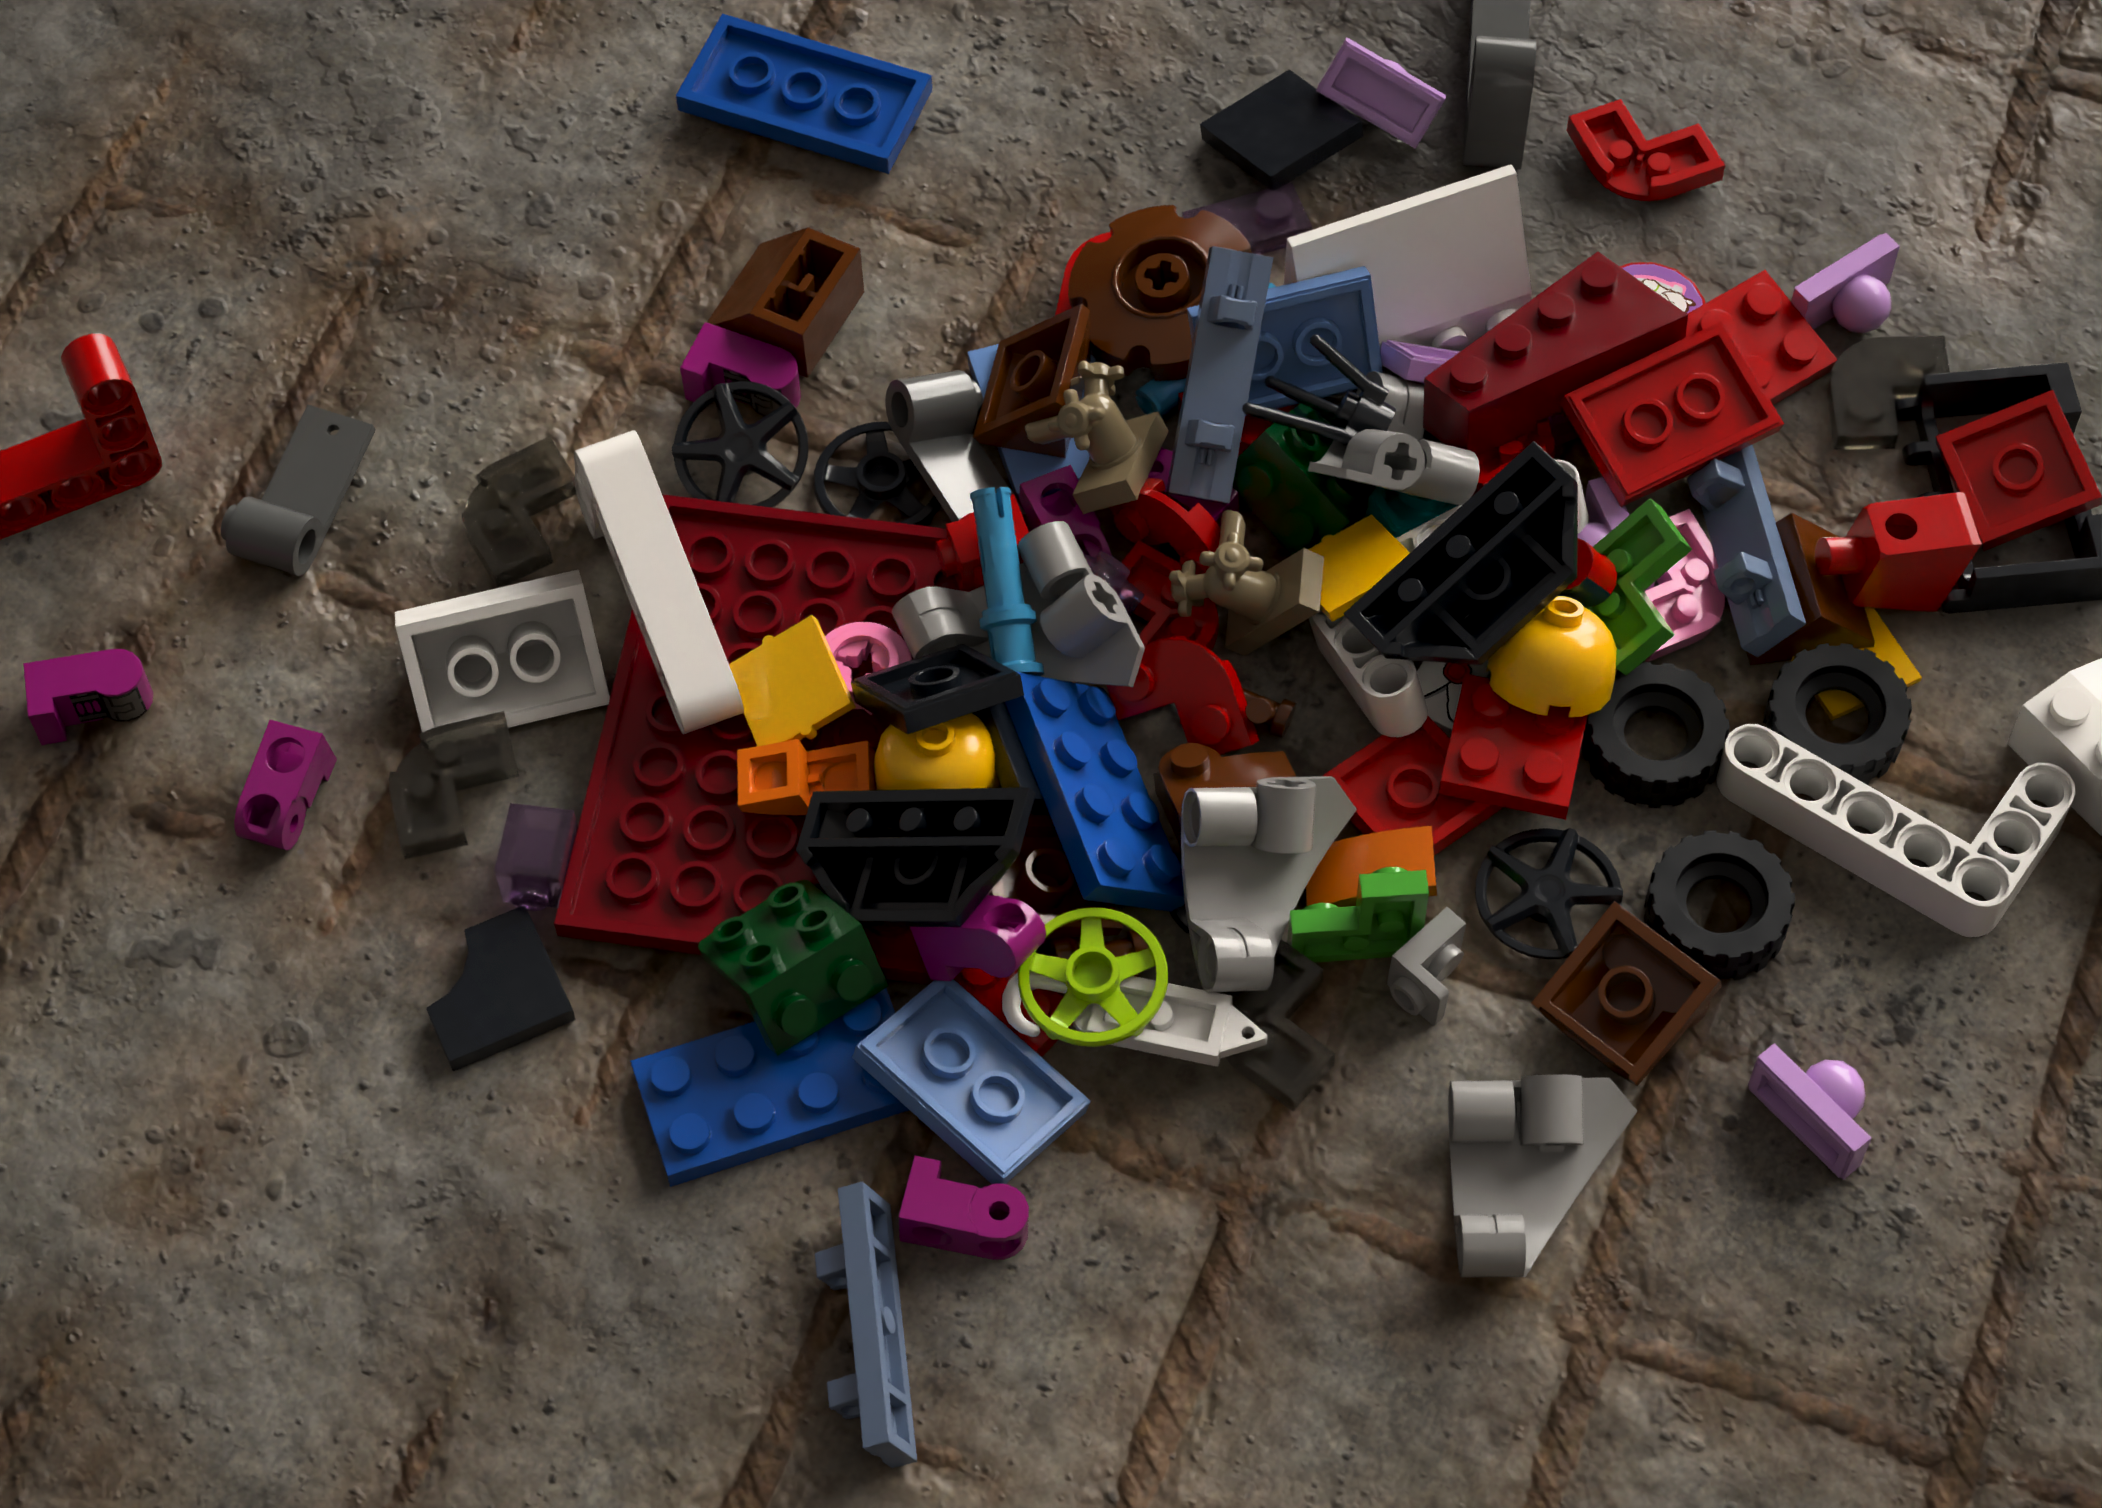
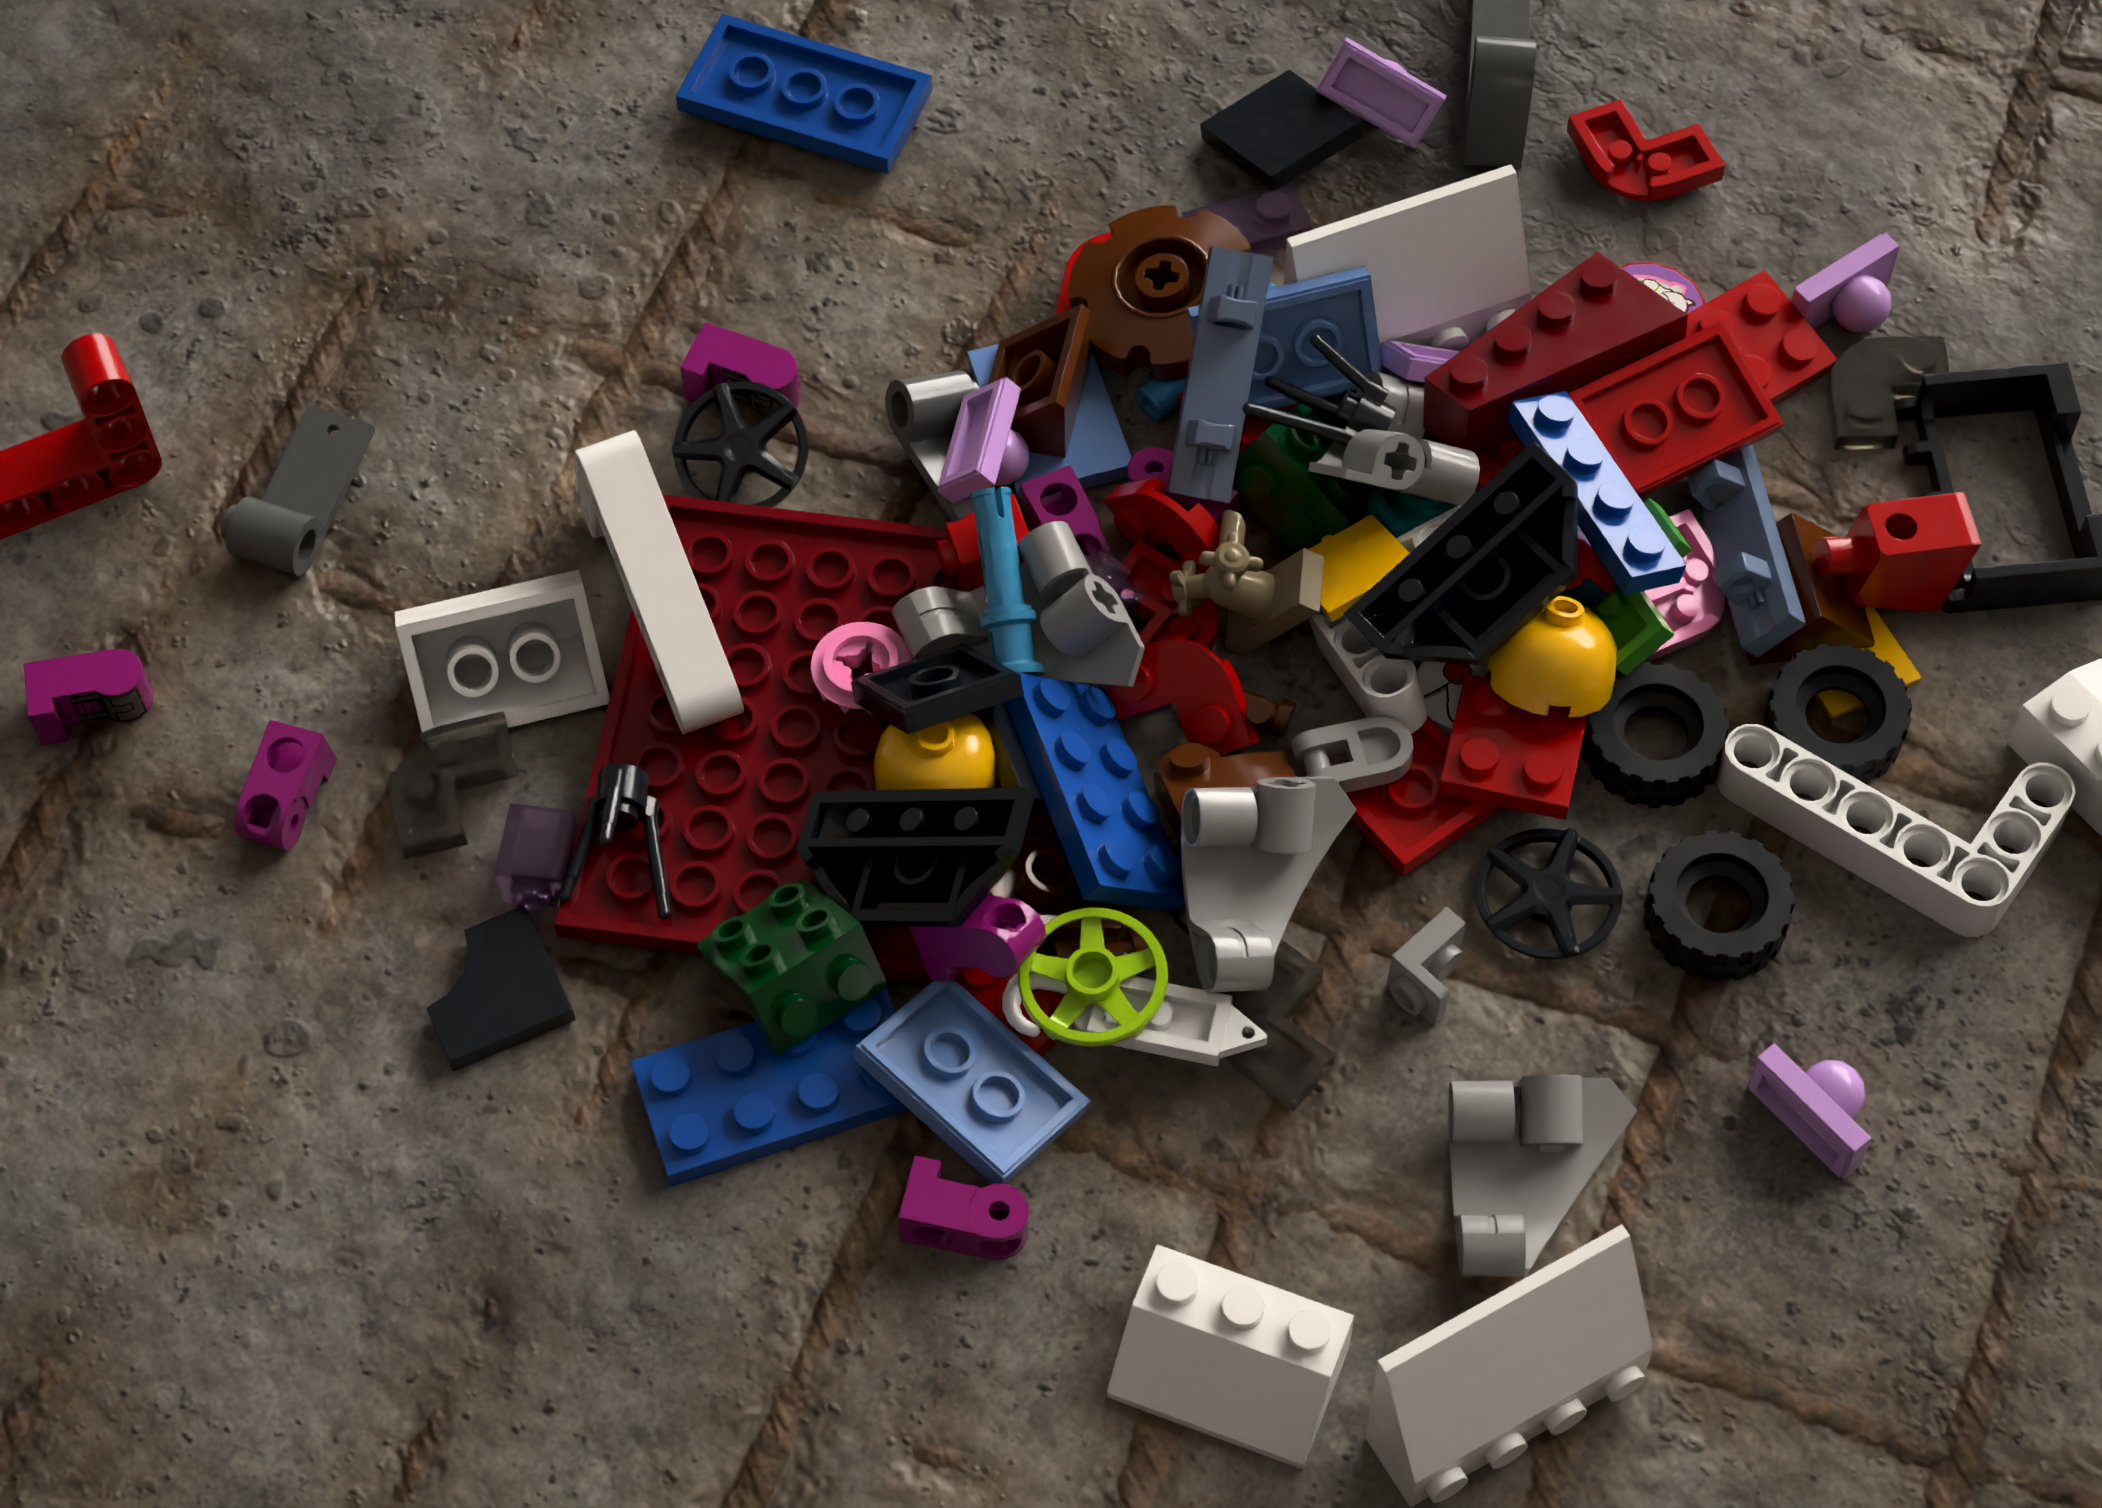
(501, 509): clear smoke plate -> none
(618, 806): none -> black plant
(785, 775): orange slope -> none
(791, 685): yellow piece -> none
(795, 294): reddish brown slope -> none
(869, 1271): sand blue hinge -> none
(878, 478): black wheel -> none
(983, 445): none -> lavender tile
(1117, 448): dark tan piece -> none
(1230, 1356): none -> white slope
(1339, 870): orange slope -> none
(1375, 747): none -> light grey plate
(1386, 916): bright green plate -> none
(1511, 1370): none -> white slope
(1608, 505): none -> plate
(1626, 994): reddish brown slope -> none
(2019, 469): red plate -> none

